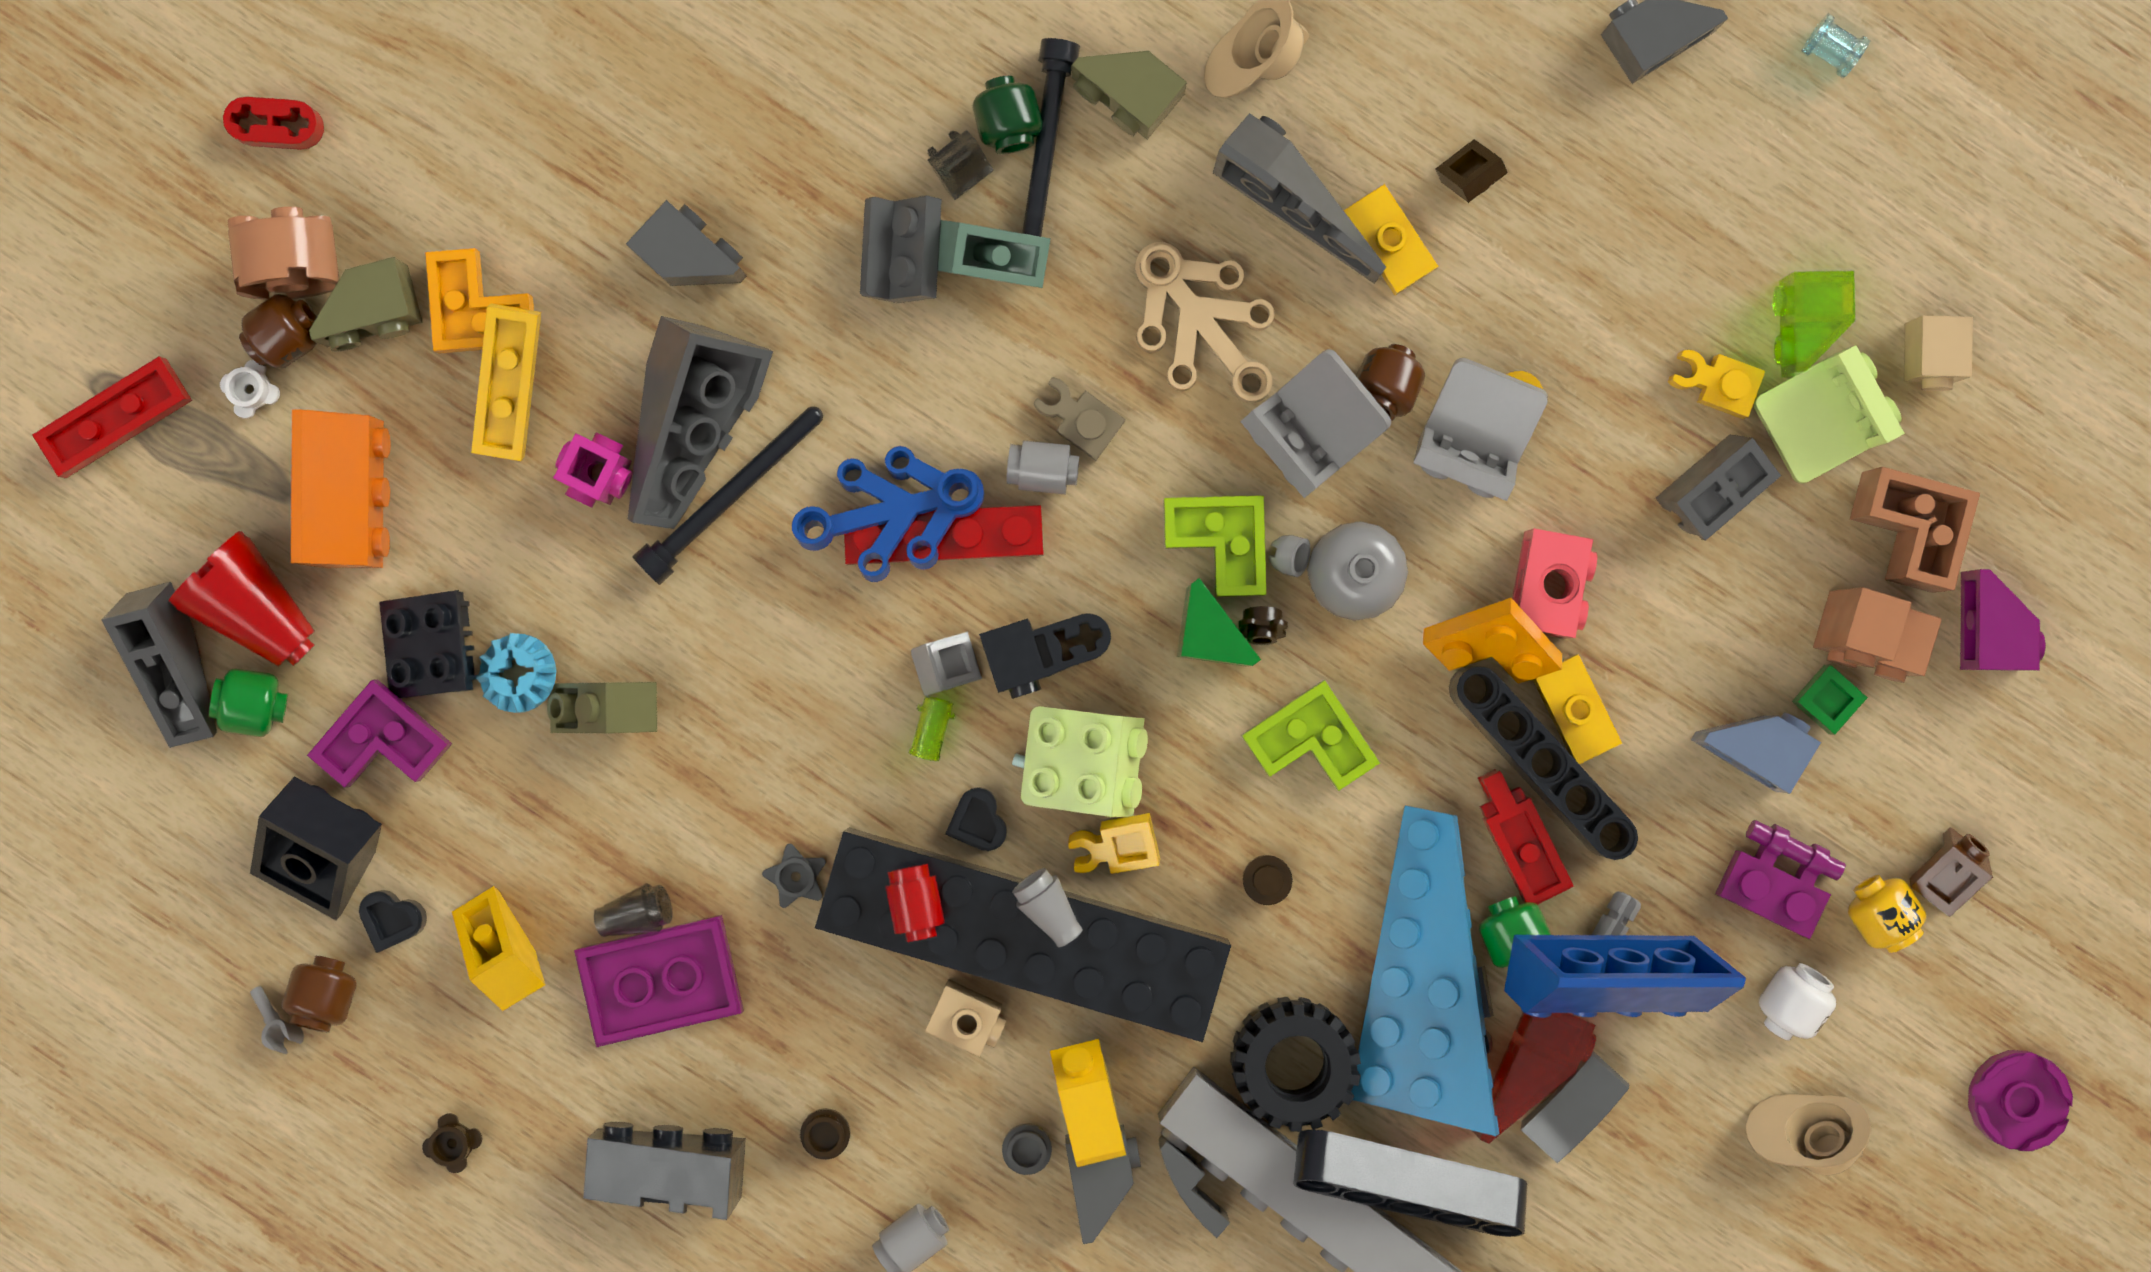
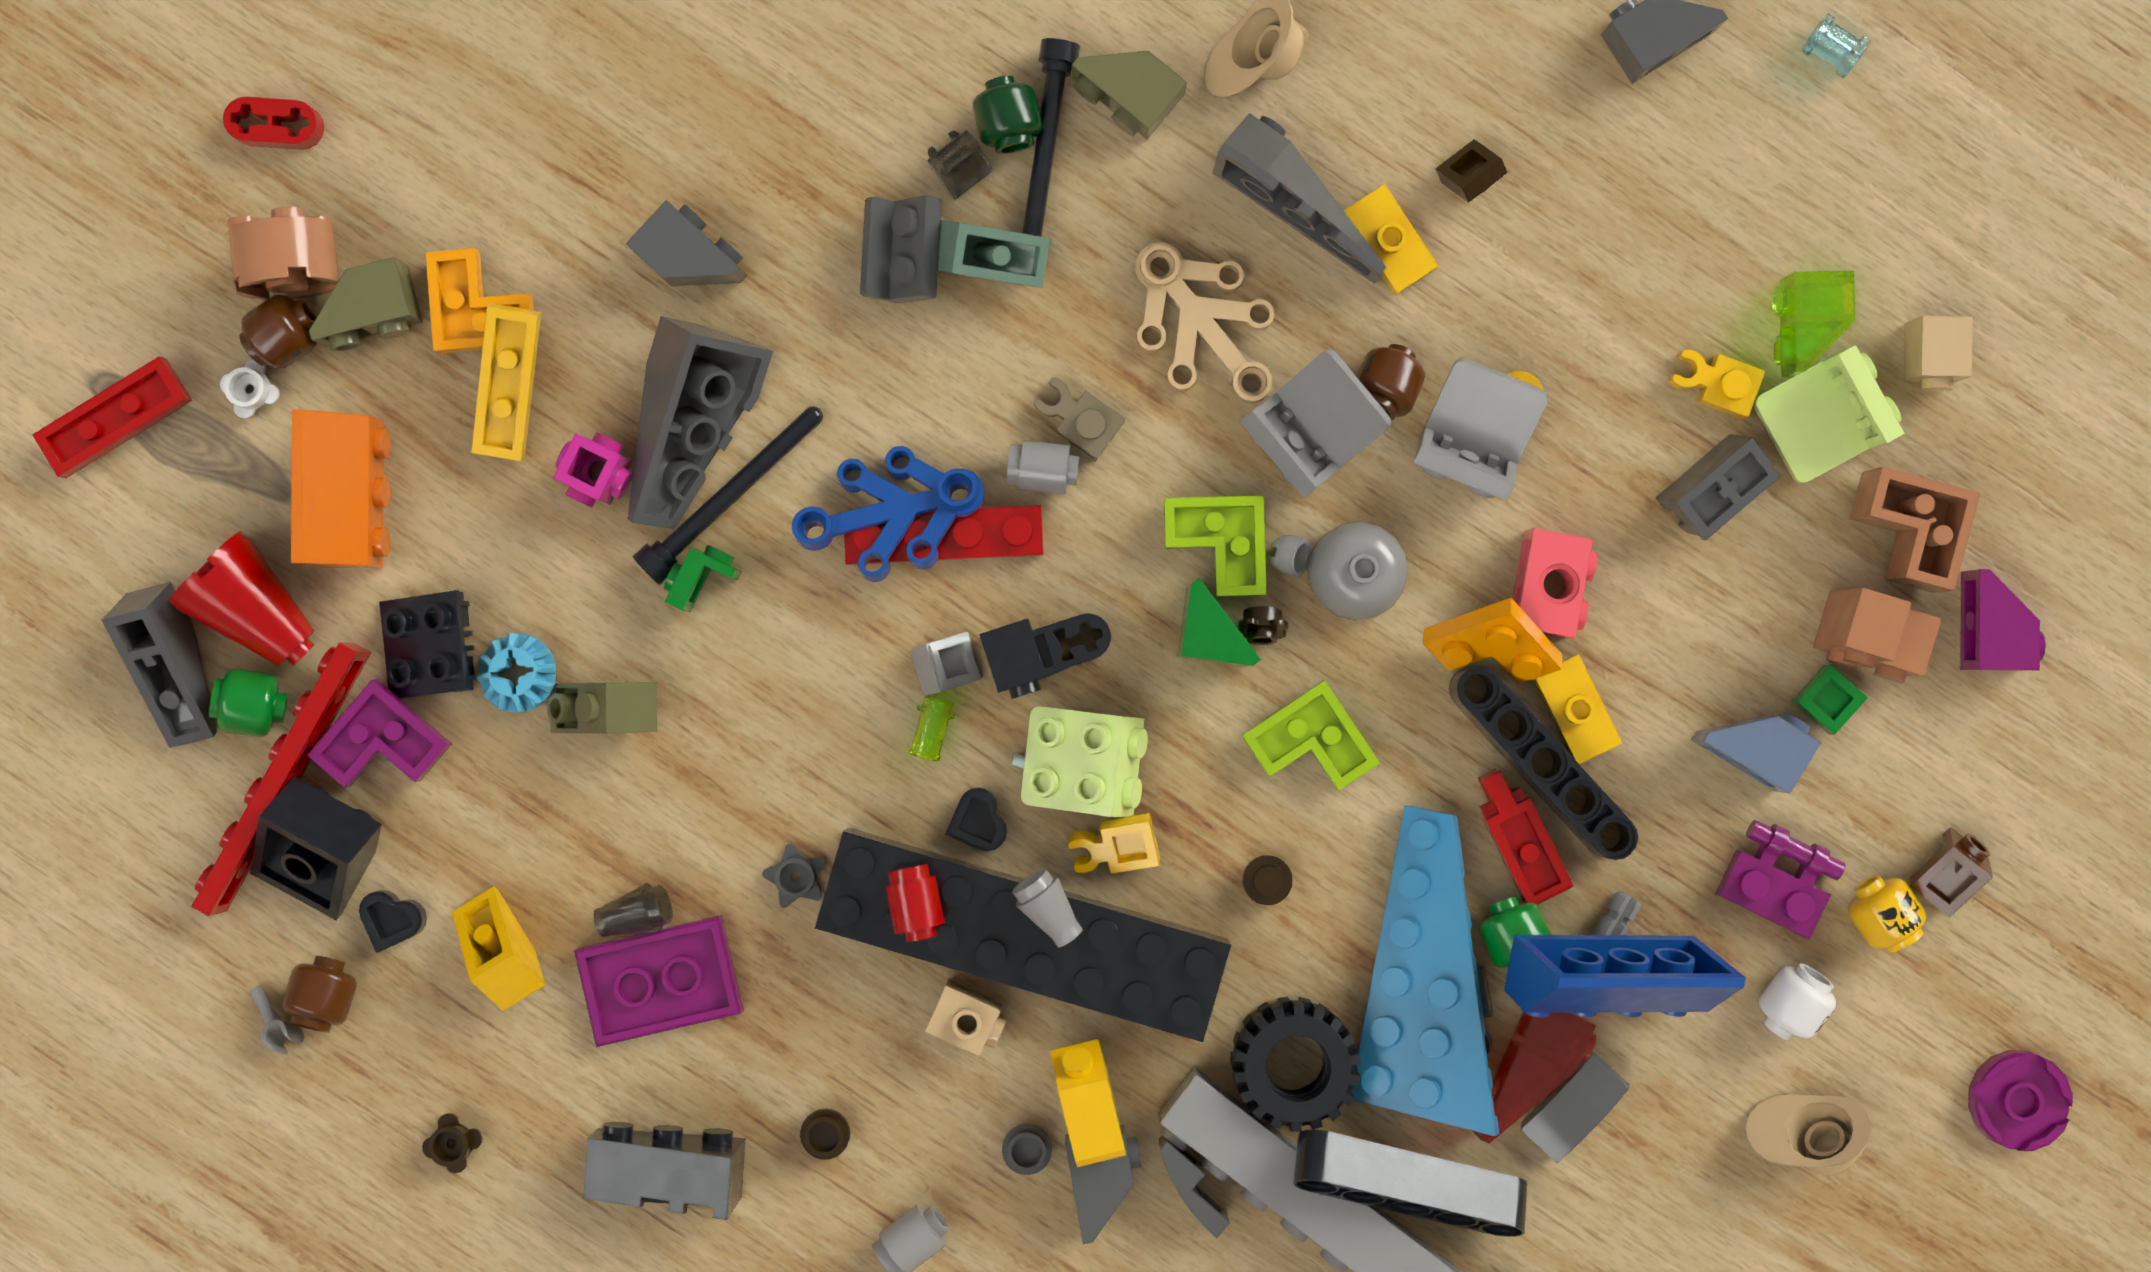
(289, 758): none -> red plate
(687, 580): none -> green bracket

